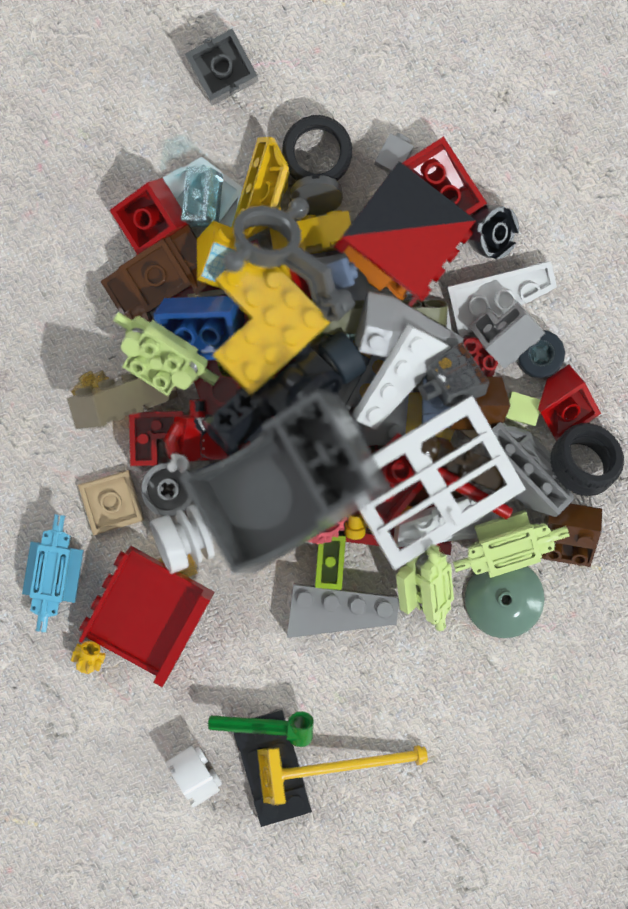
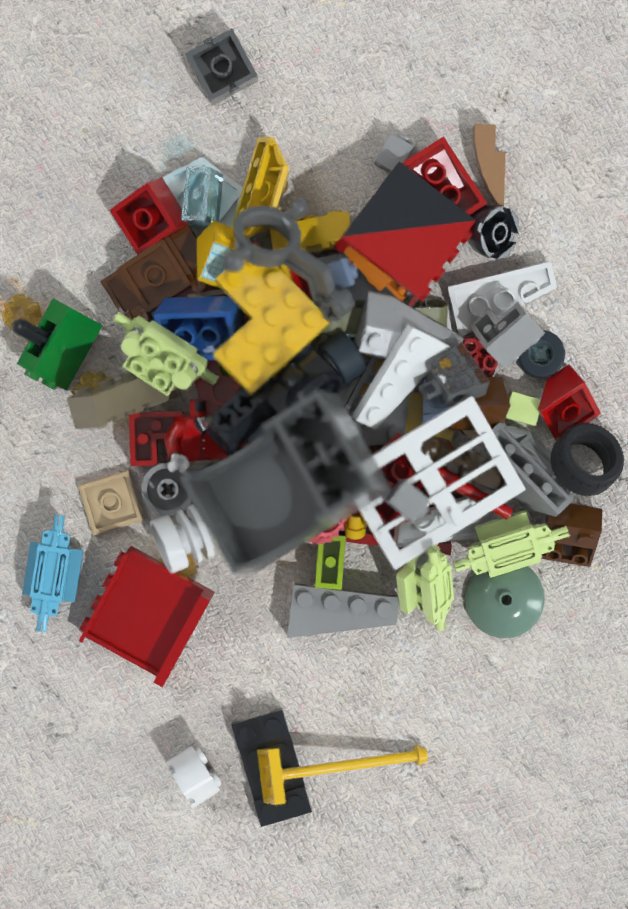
(31, 310): none -> clear yellow brick
(56, 344): none -> green piece
(88, 657): yellow gear -> none
(297, 728): green axle -> none
(317, 122): black tyre -> none
(321, 194): dark grey tile -> none
(408, 501): none -> light grey brick
(489, 162): none -> medium nougat slope

